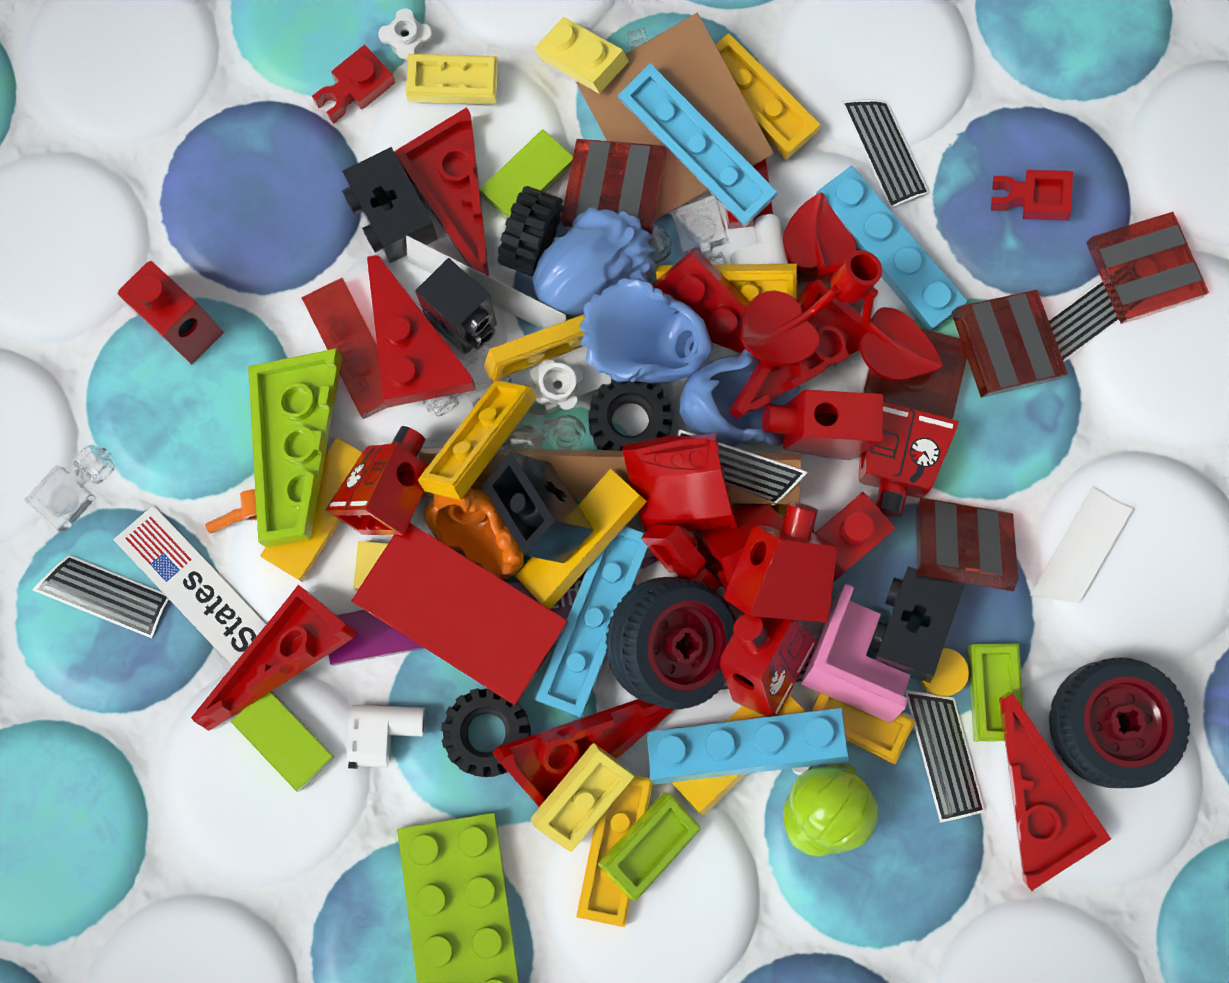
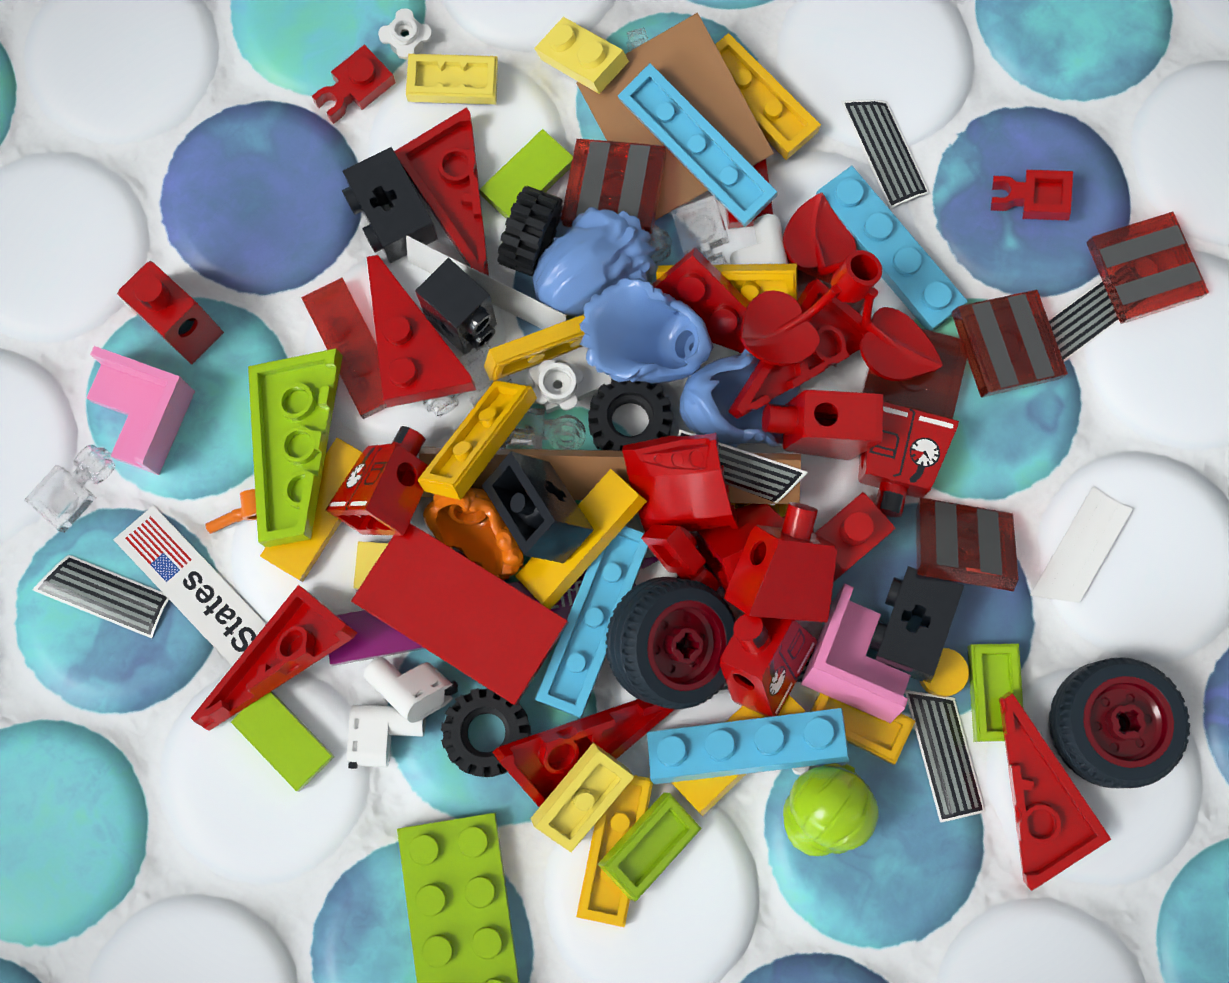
(152, 401): none -> bright pink panel
(414, 692): none -> white piece

